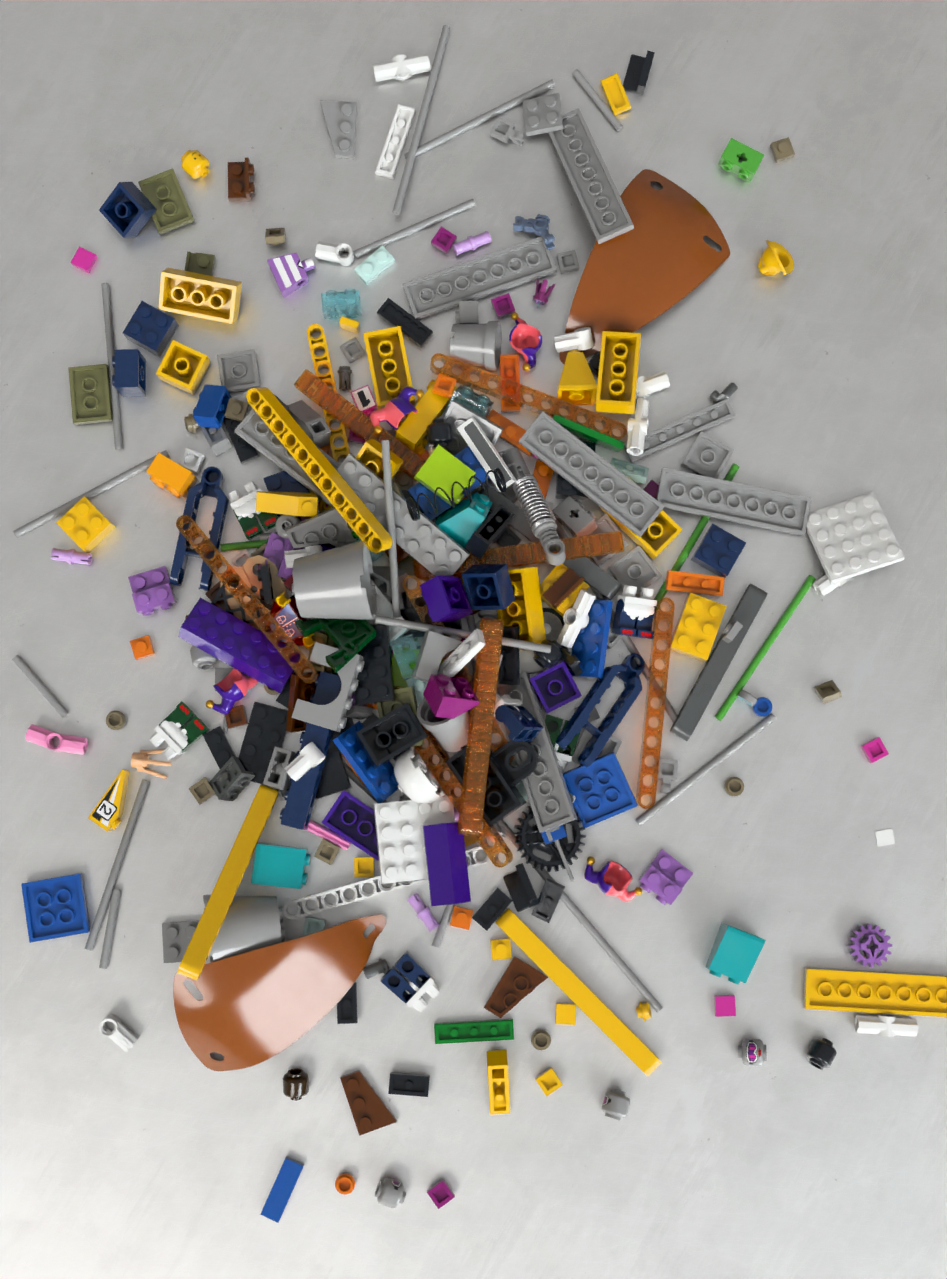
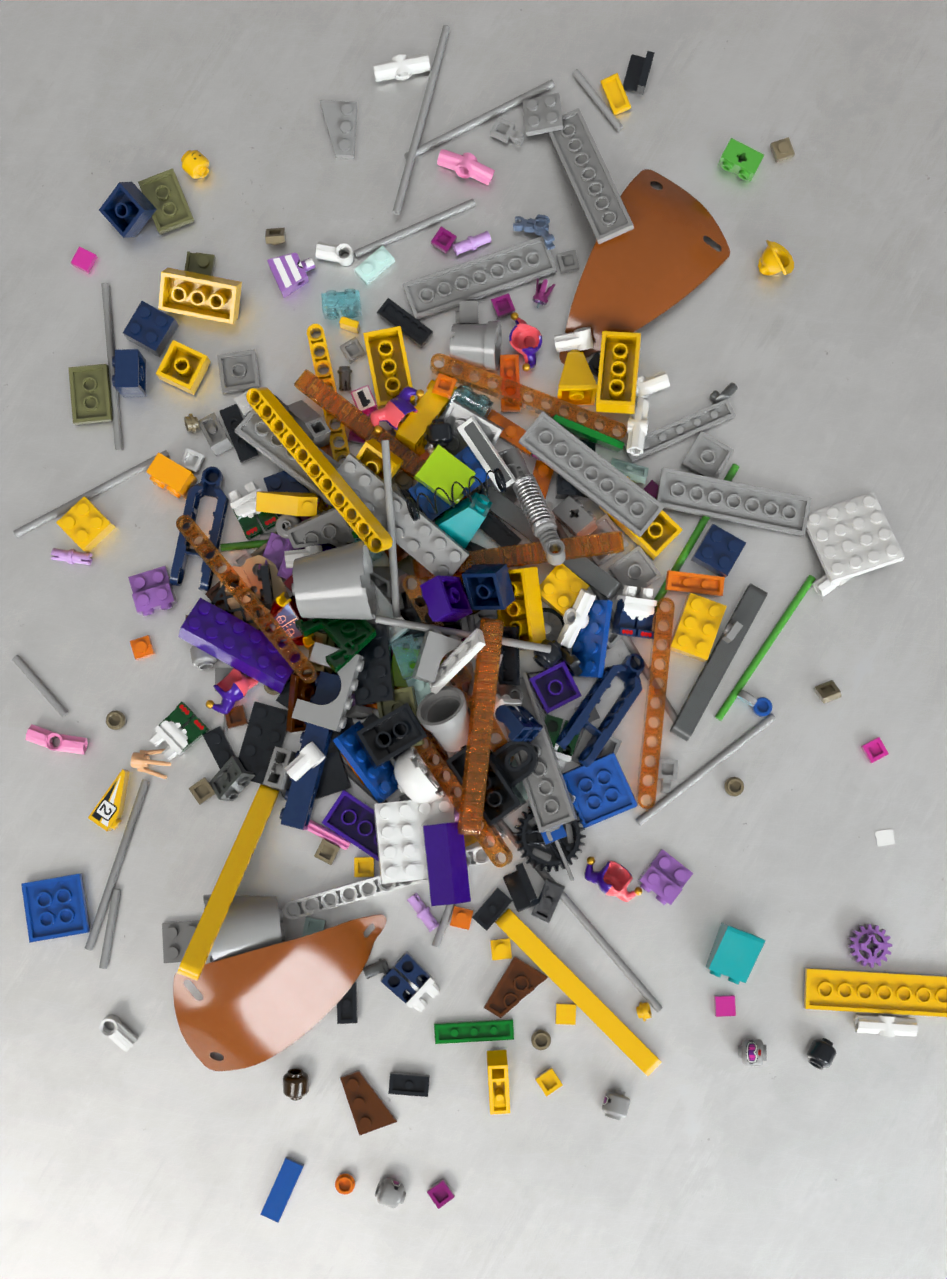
(211, 406): blue brick -> none
(236, 409): dark tan plate -> none
(239, 181): reddish brown bracket -> none
(280, 866): teal slope -> none
(395, 141): white tile -> none
(449, 696): magenta slope -> none
(465, 166): none -> bright pink piece
(489, 531): black brick -> none
(563, 588): reddish brown panel -> none

